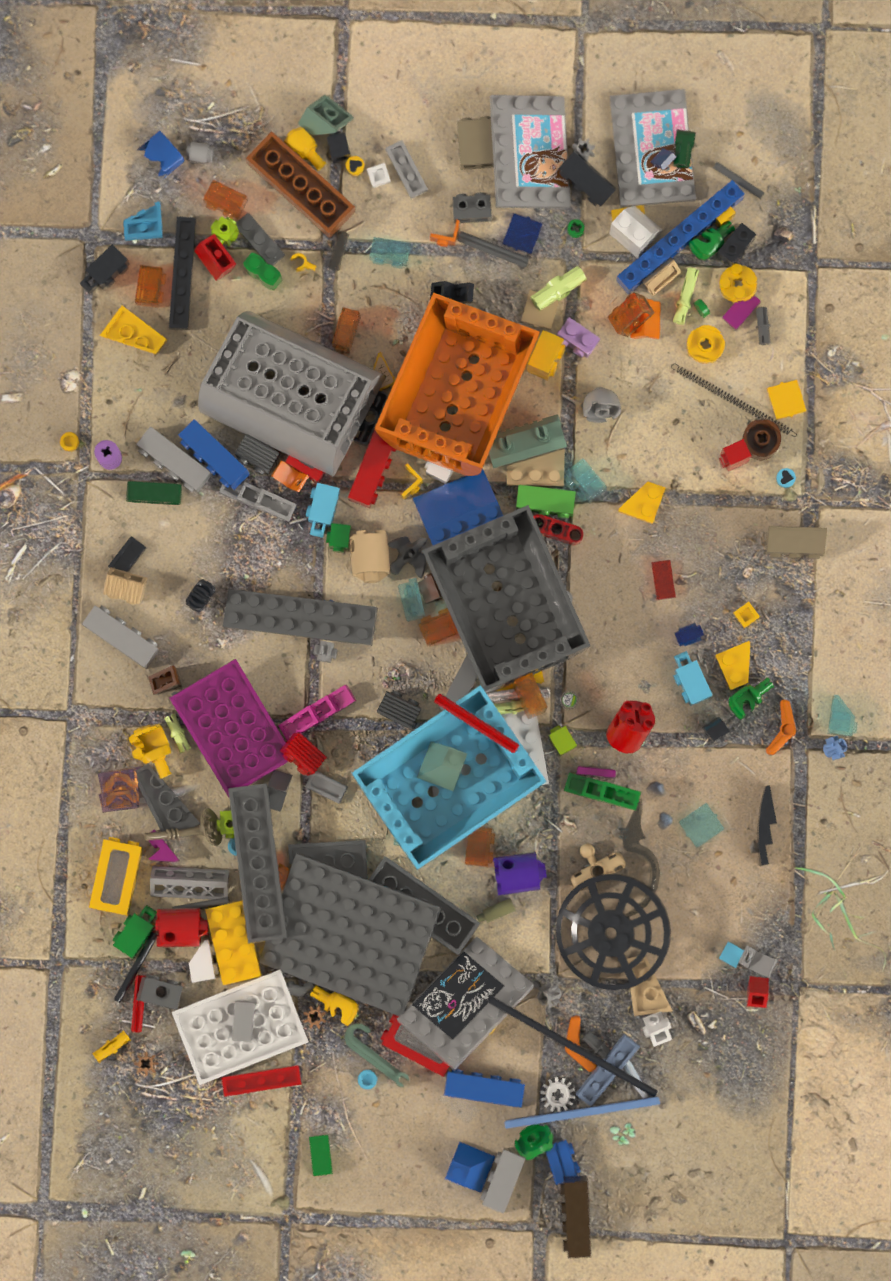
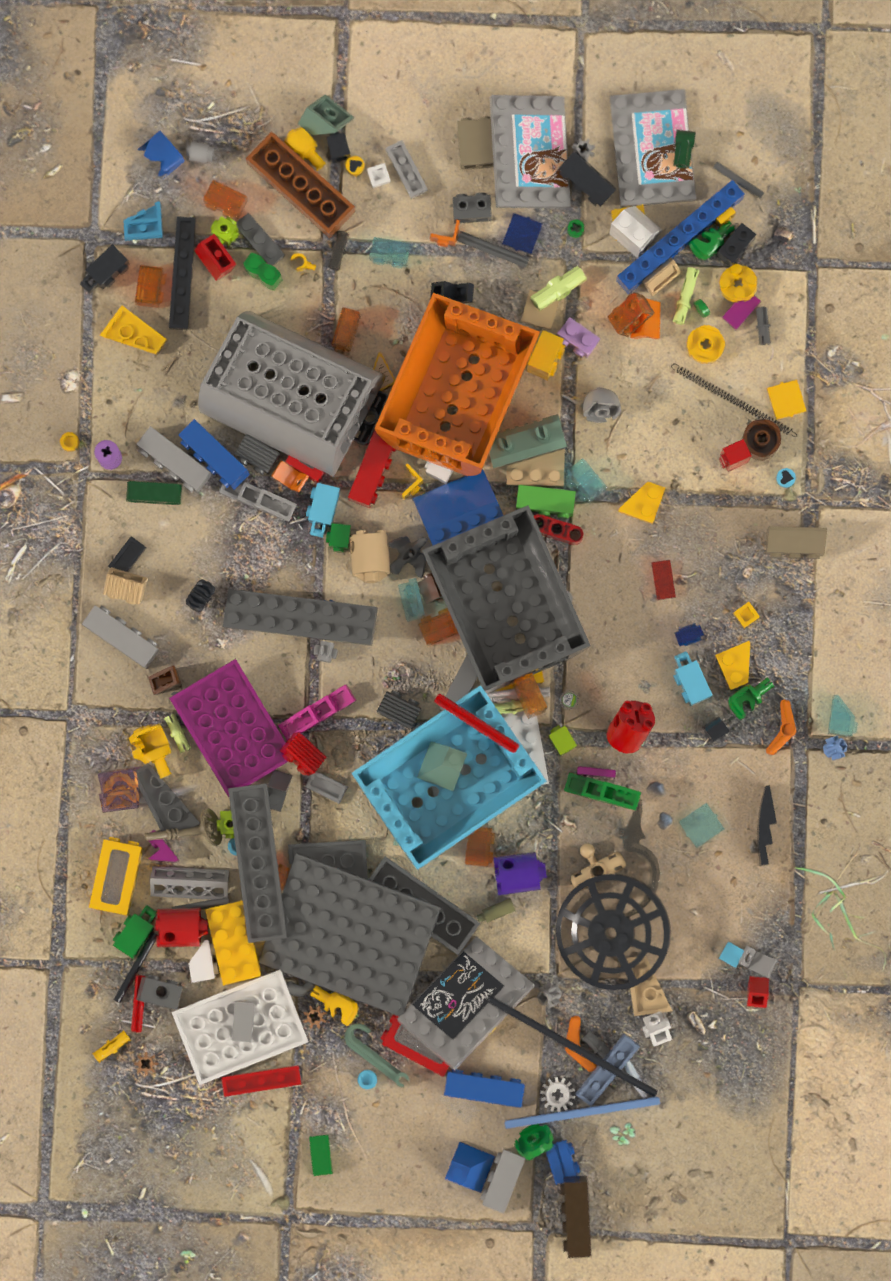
(663, 159): dark blue tile -> none

